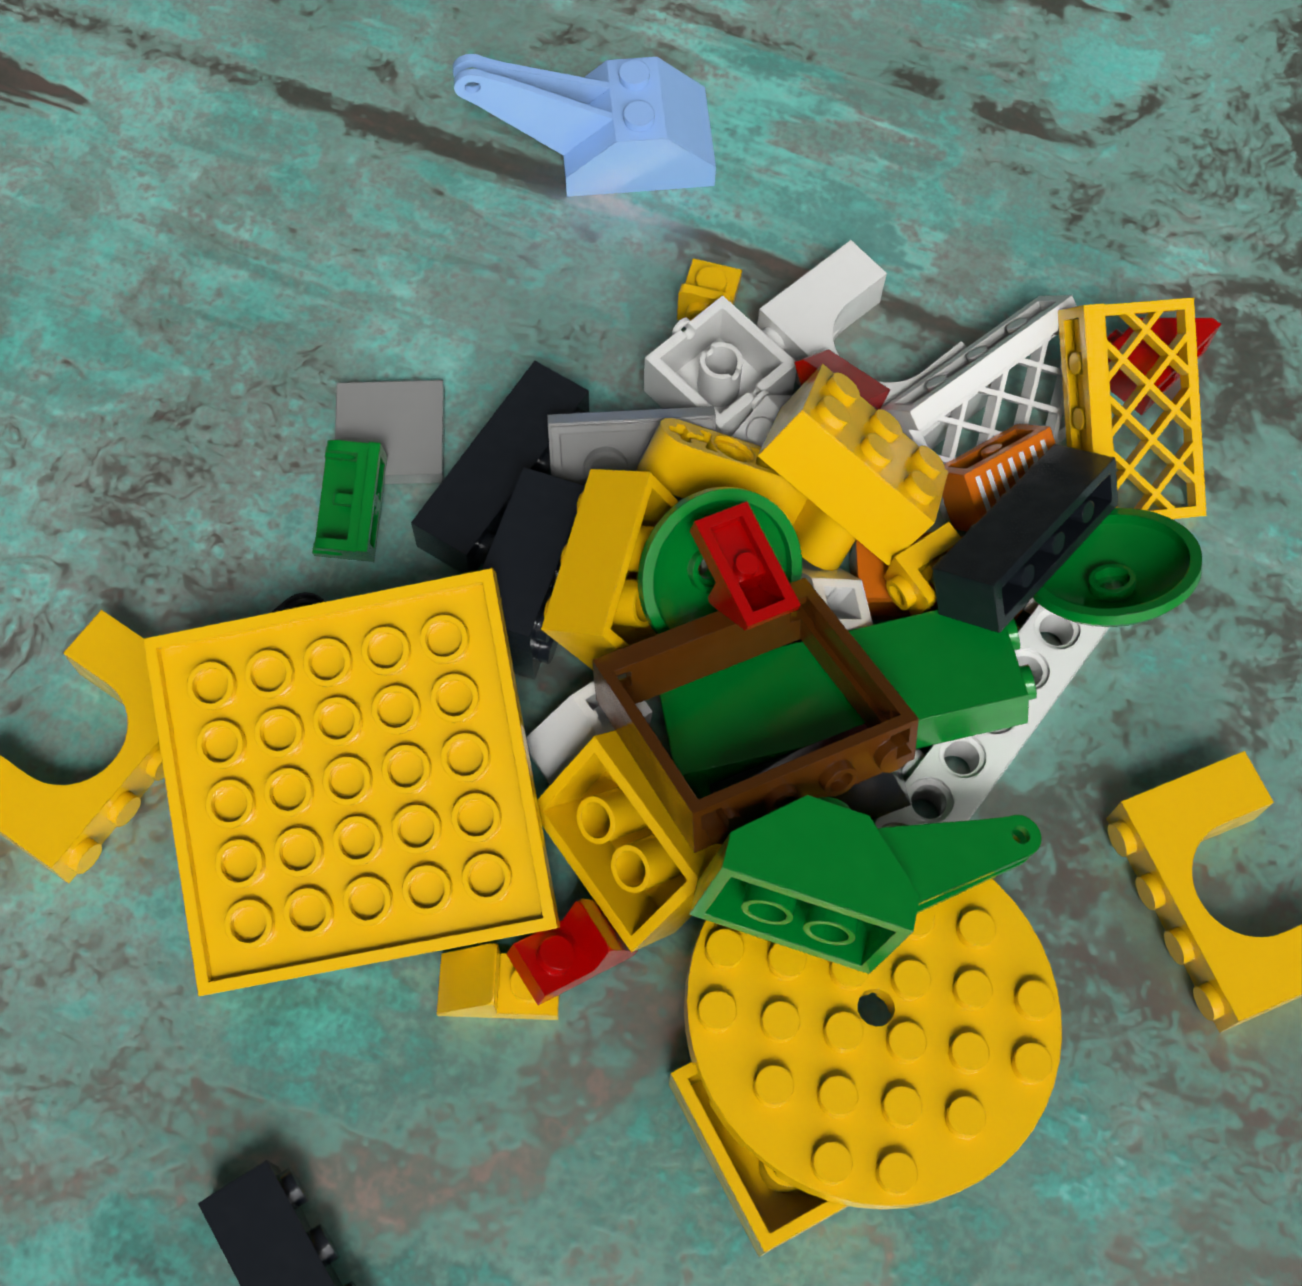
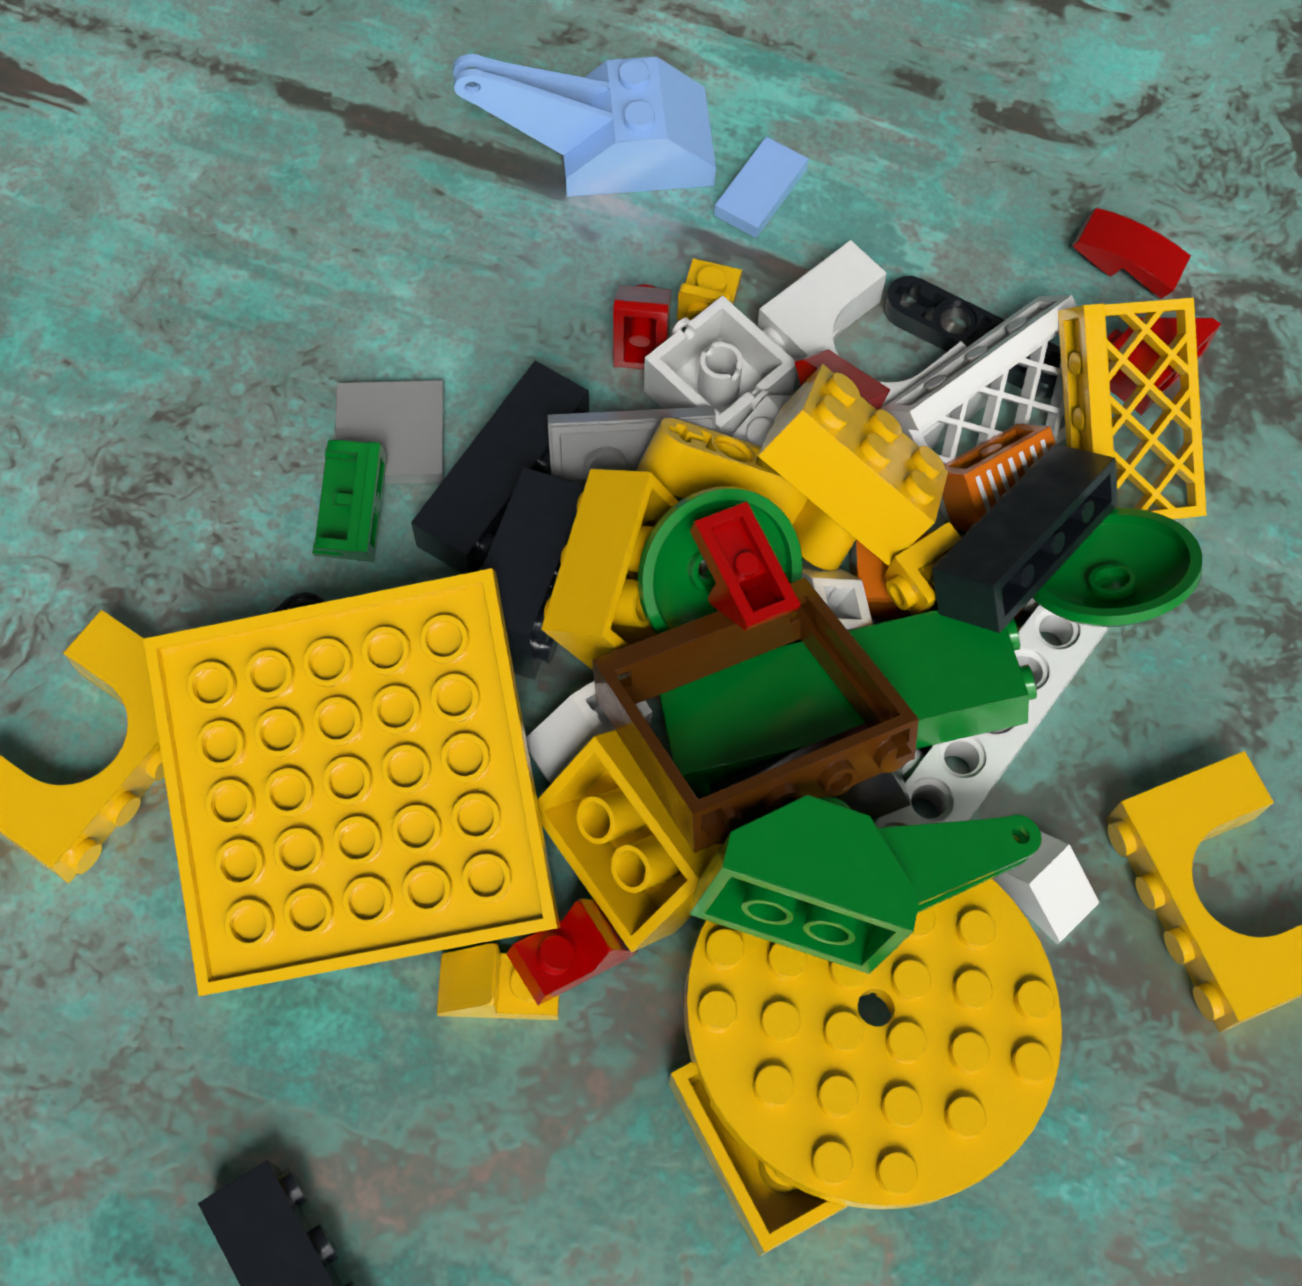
(639, 323): none -> red slope
(761, 187): none -> light blue tile
(947, 305): none -> black beam
(1051, 888): none -> white slope
(1120, 243): none -> red slope

